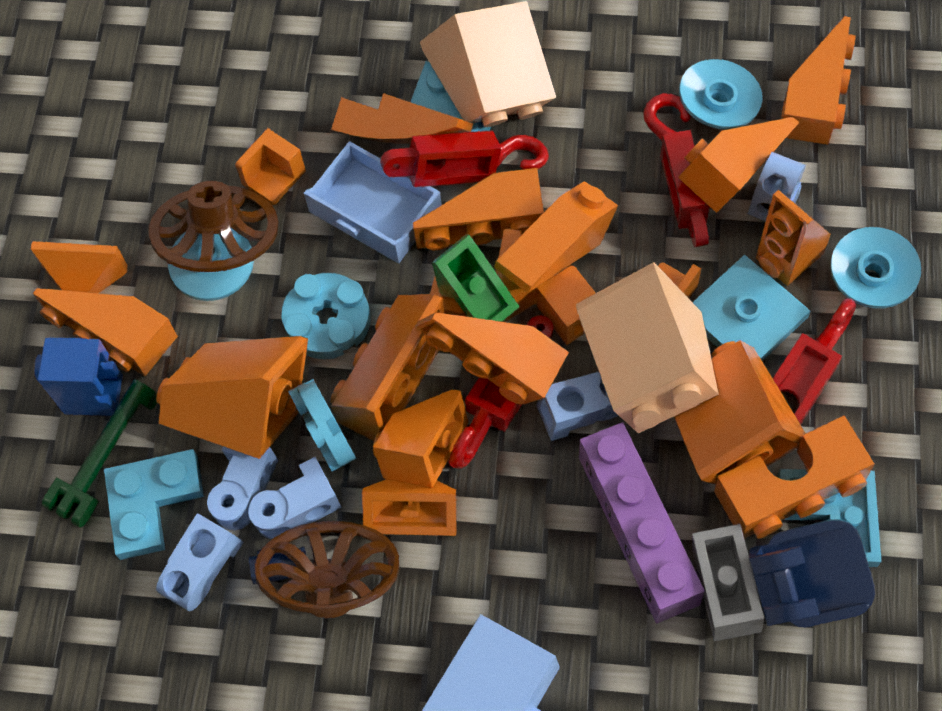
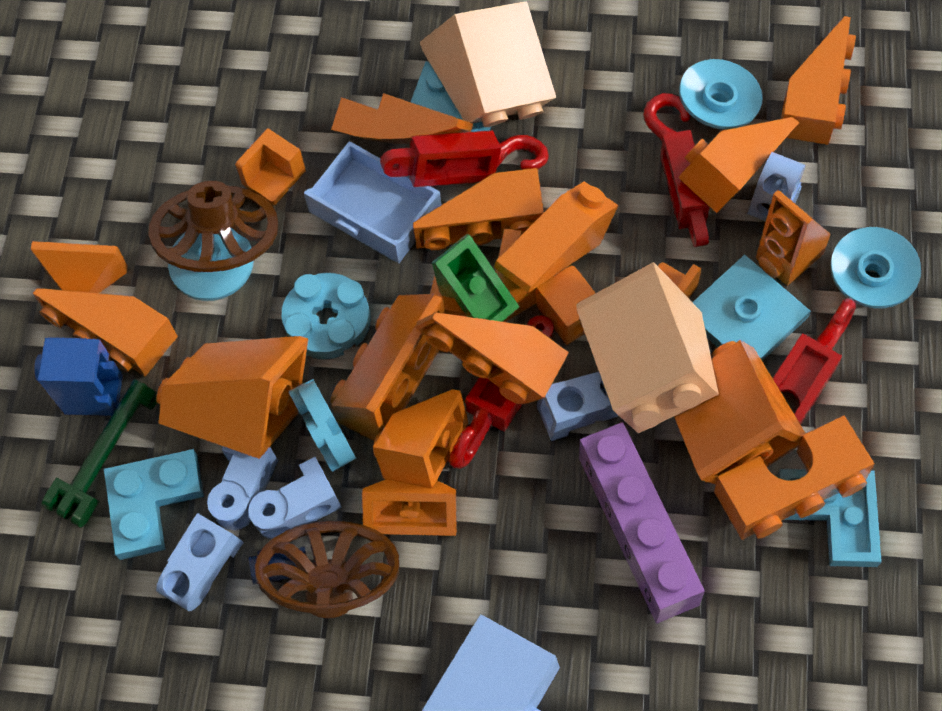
(727, 582): light grey brick -> none
(813, 574): dark blue piece -> none

